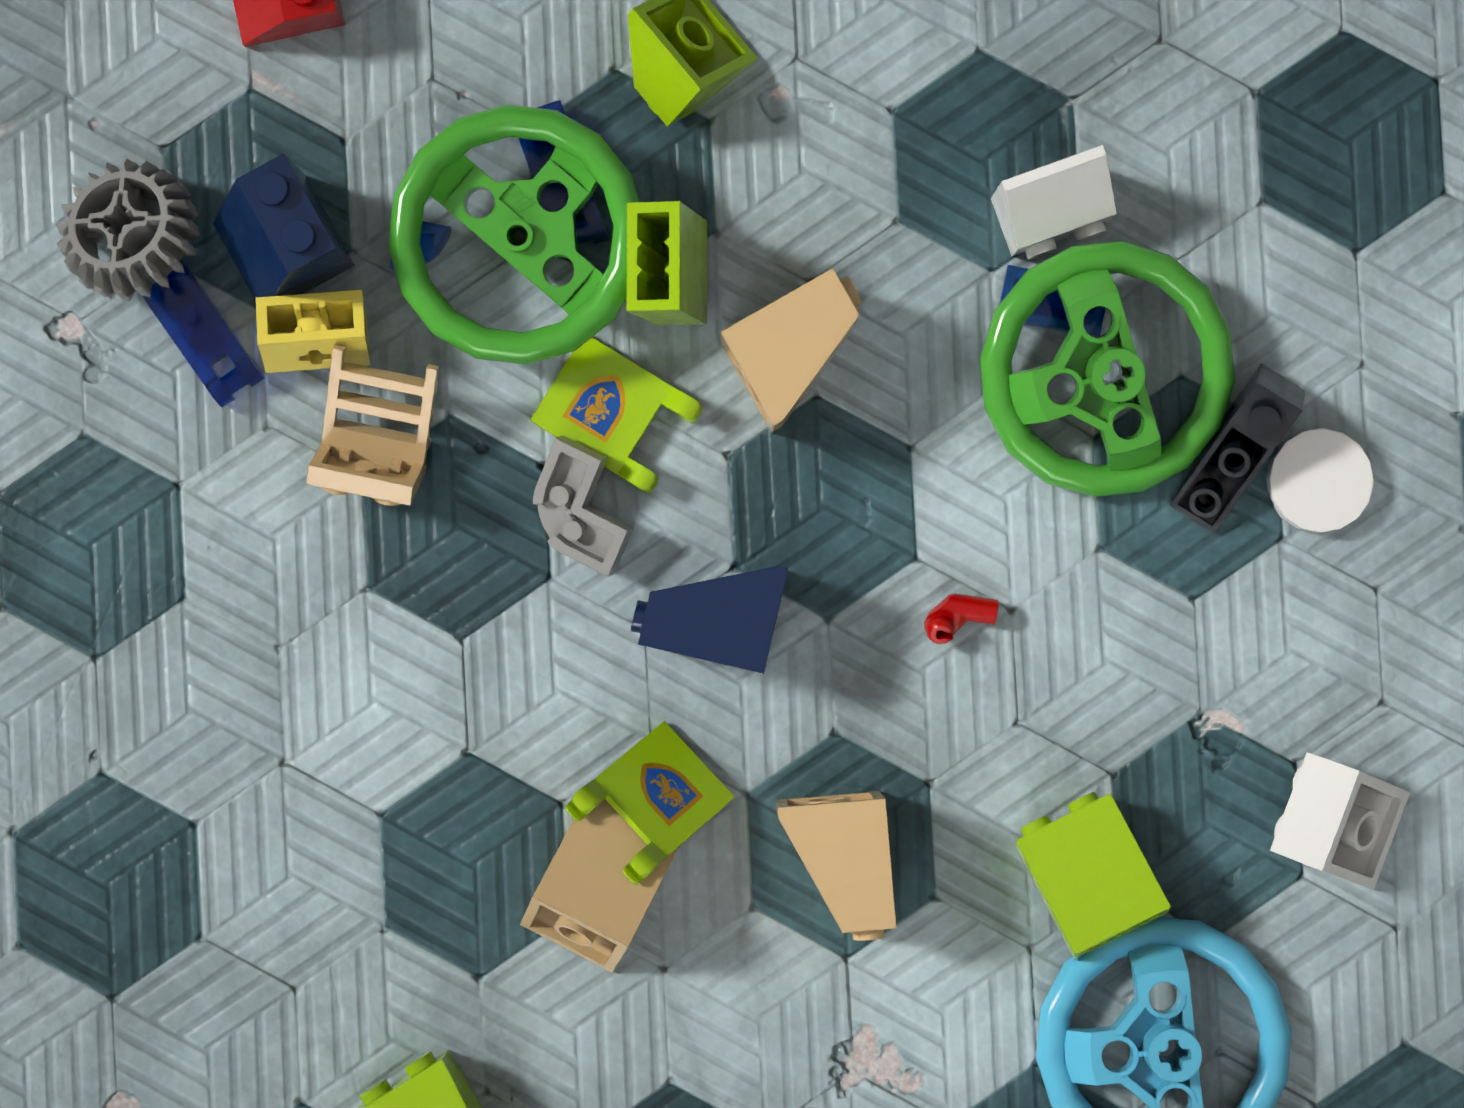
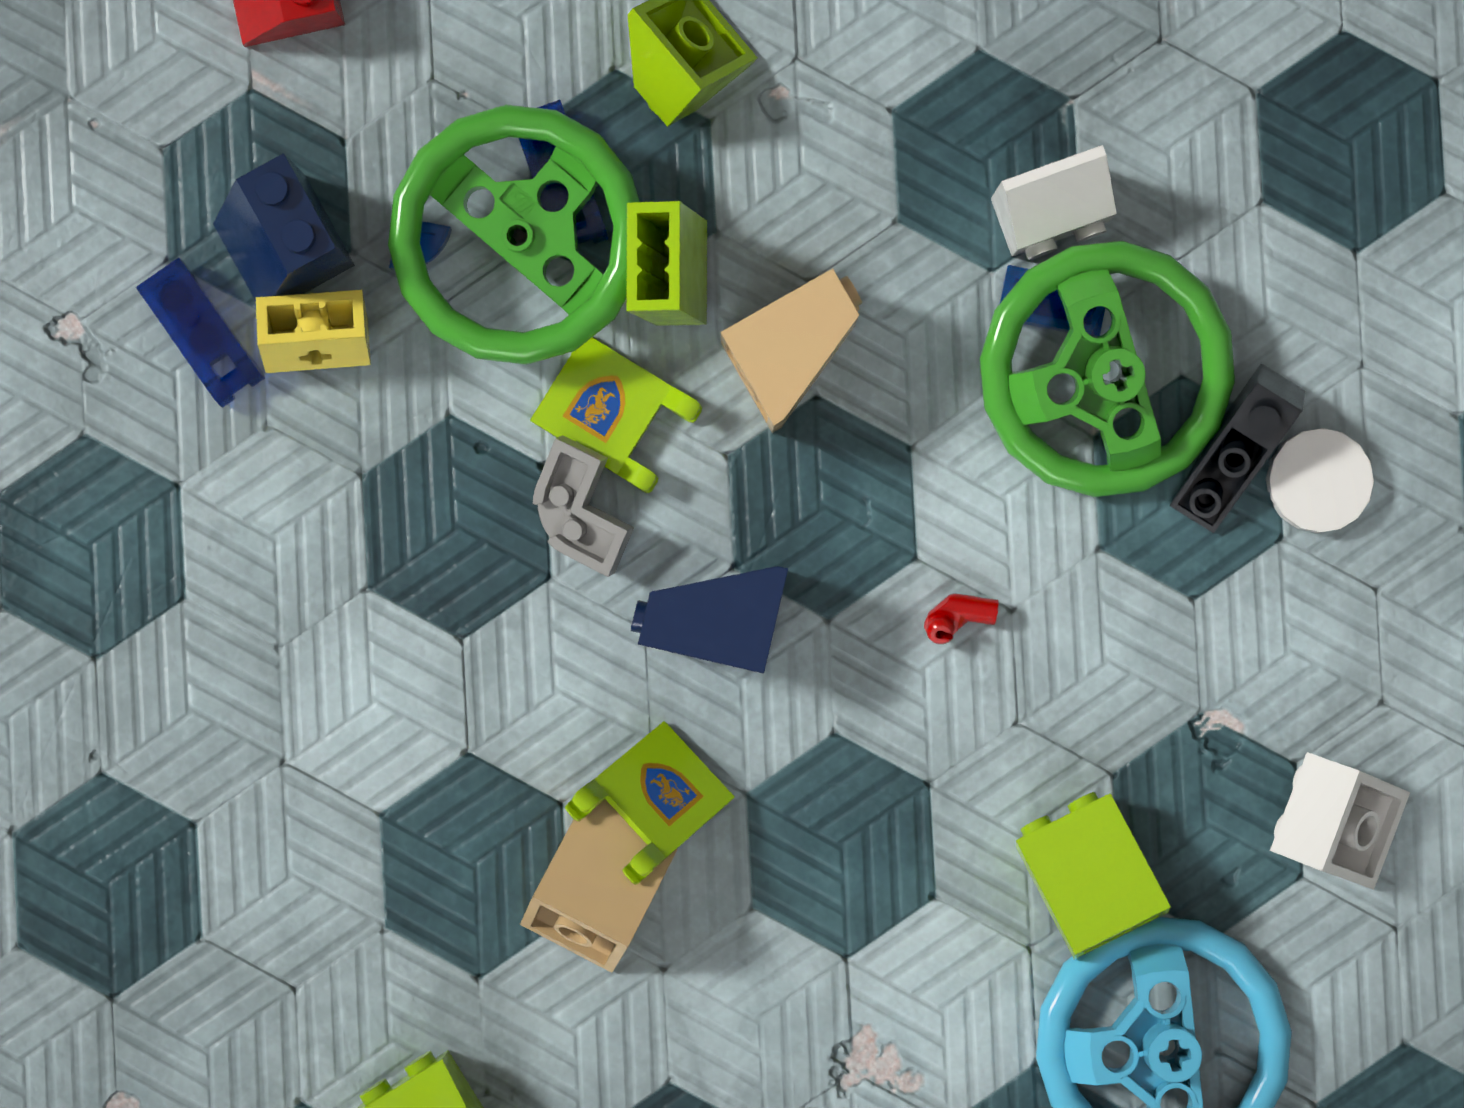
(140, 244): light grey gear -> none
(369, 457): tan plate -> none
(847, 856): tan slope -> none

